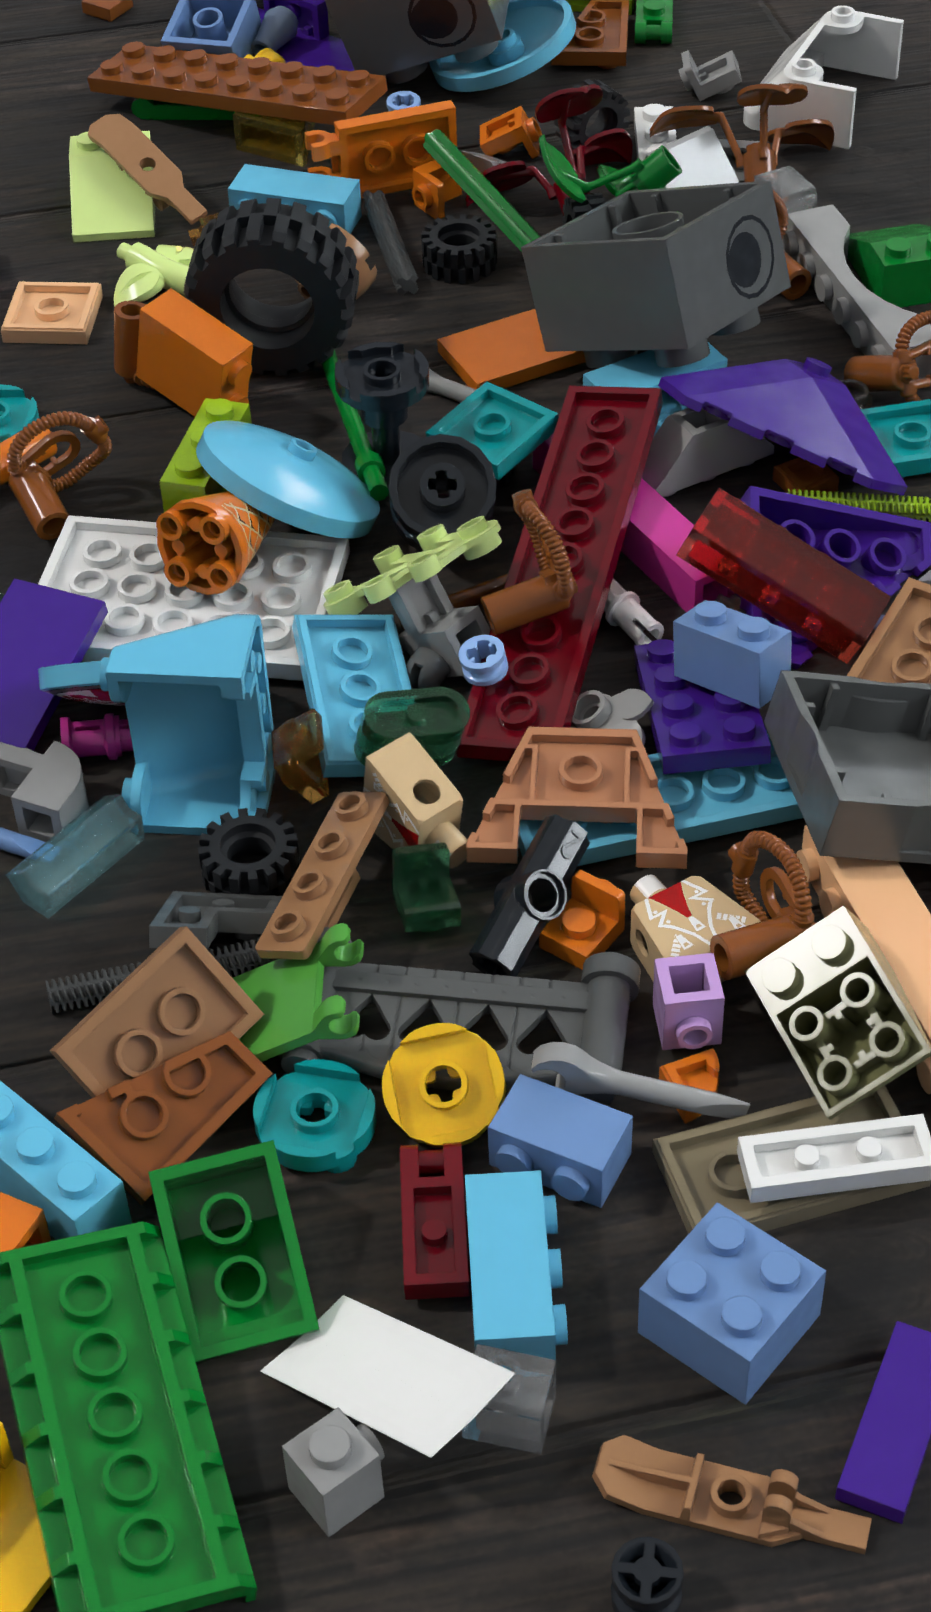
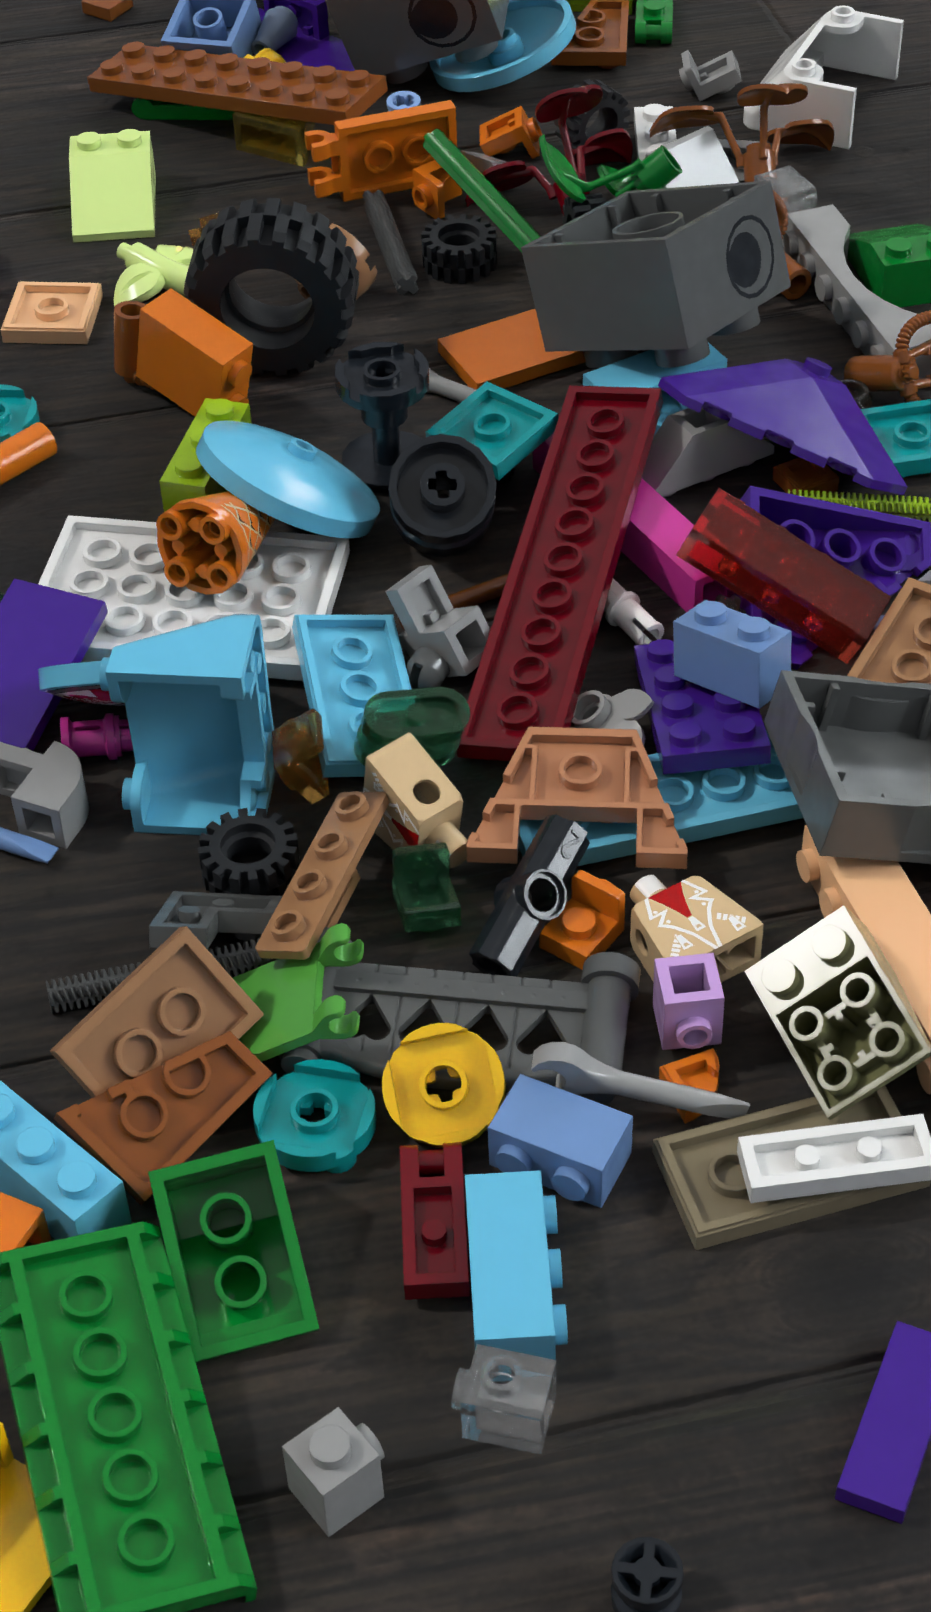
(34, 484): dark orange piece -> none
(77, 855): clear light blue piece -> none
(135, 151): medium nougat piece -> none
(330, 195): medium azure brick -> none
(367, 463): green bar -> none
(389, 1375): white sticker -> none
(439, 549): yellowish green plant -> none
(483, 647): light blue bush -> none
(539, 595): dark orange piece -> none
(689, 1491): medium nougat piece -> none
(731, 1302): medium blue brick -> none
(747, 945): dark orange piece -> none

